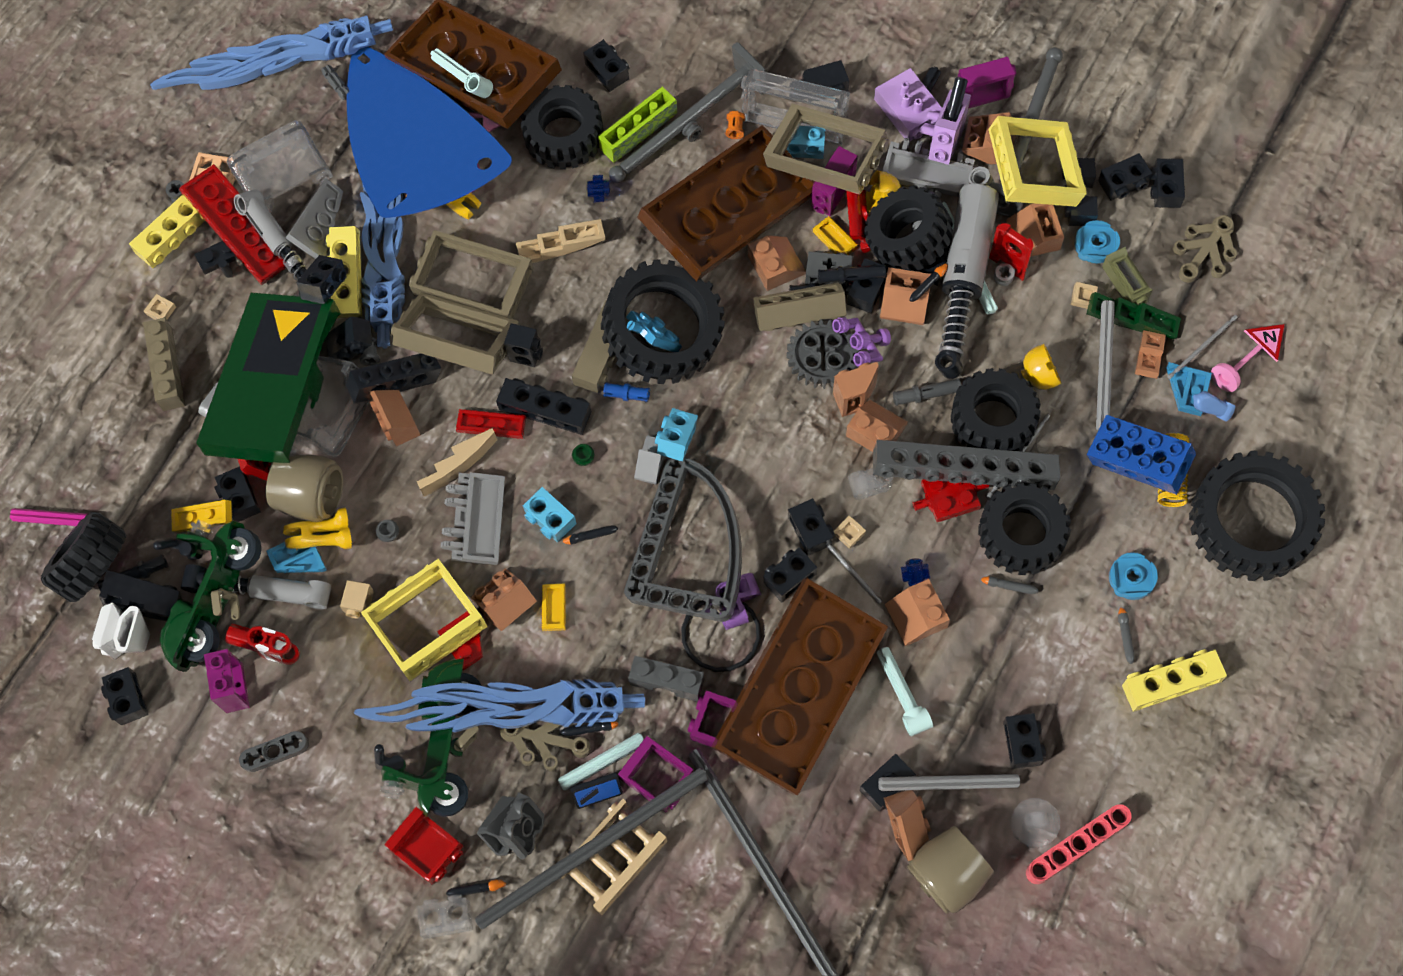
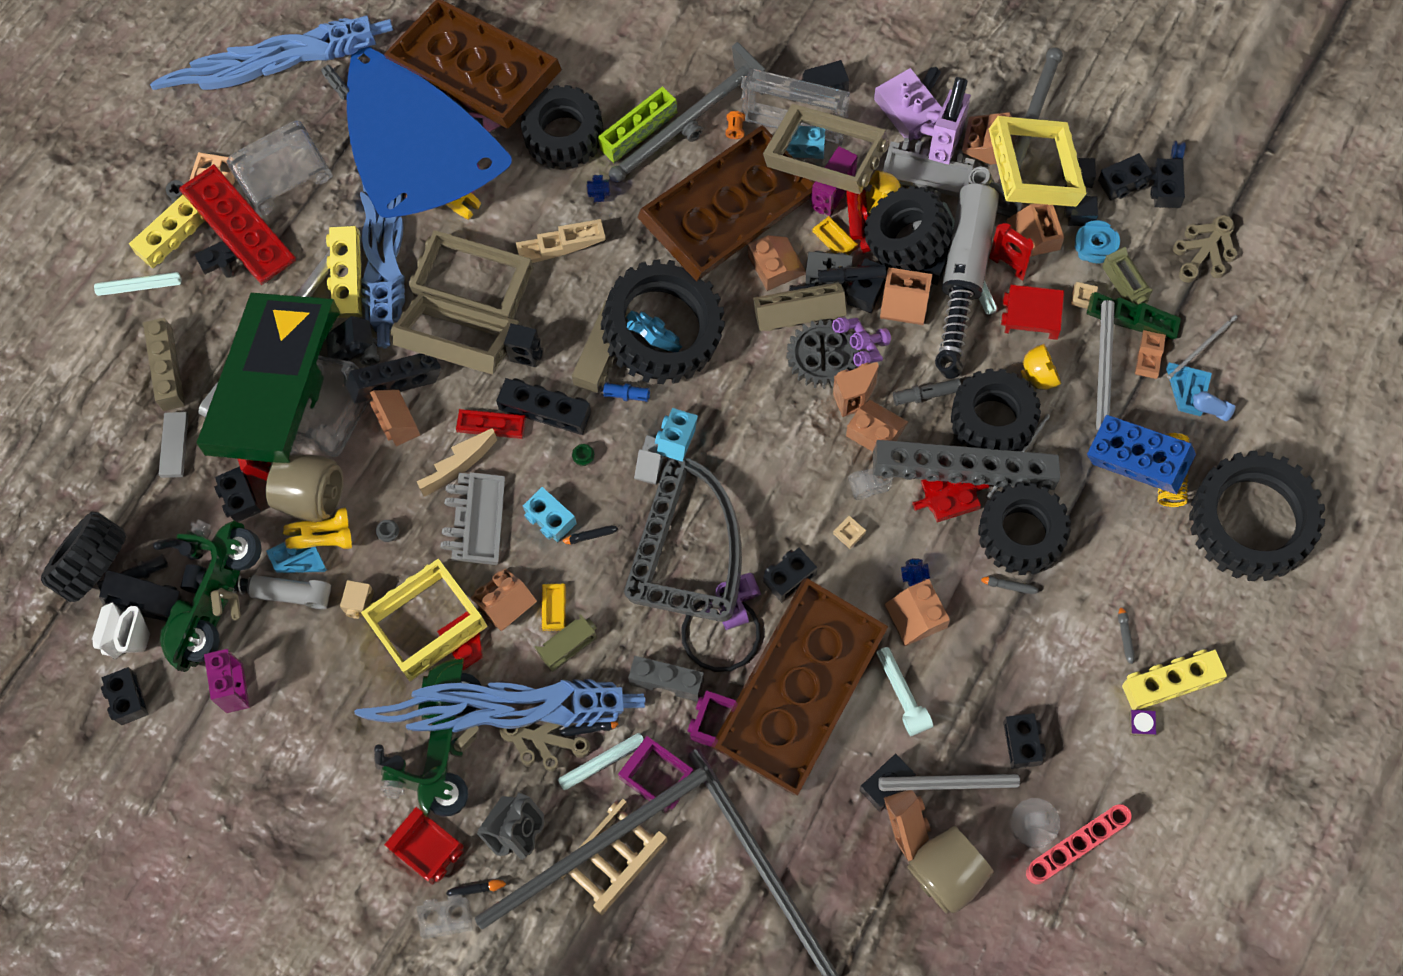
(46, 517): dark pink axle -> none
(138, 283): none -> light aqua axle
(159, 308): tan plate -> none
(173, 444): none -> light grey tile
(214, 513): yellow plate -> none
(253, 206): light grey piece -> none
(263, 641): red connector -> none
(264, 747): dark grey beam -> none
(314, 222): light grey wing -> none
(321, 279): black brick -> none
(473, 81): light aqua axle -> none
(567, 643): none -> olive window
(596, 790): slope -> none
(604, 67): black brick -> none
(811, 539): black brick -> none
(850, 569): light grey piece -> none
(939, 272): black piece -> none
(989, 81): magenta window -> none
(1001, 268): light grey bush -> none
(1033, 310): none -> red panel
(1133, 589): dark azure plate -> none
(1142, 723): none -> tile
(1178, 150): none -> dark blue bush
(1267, 338): bright pink piece -> none

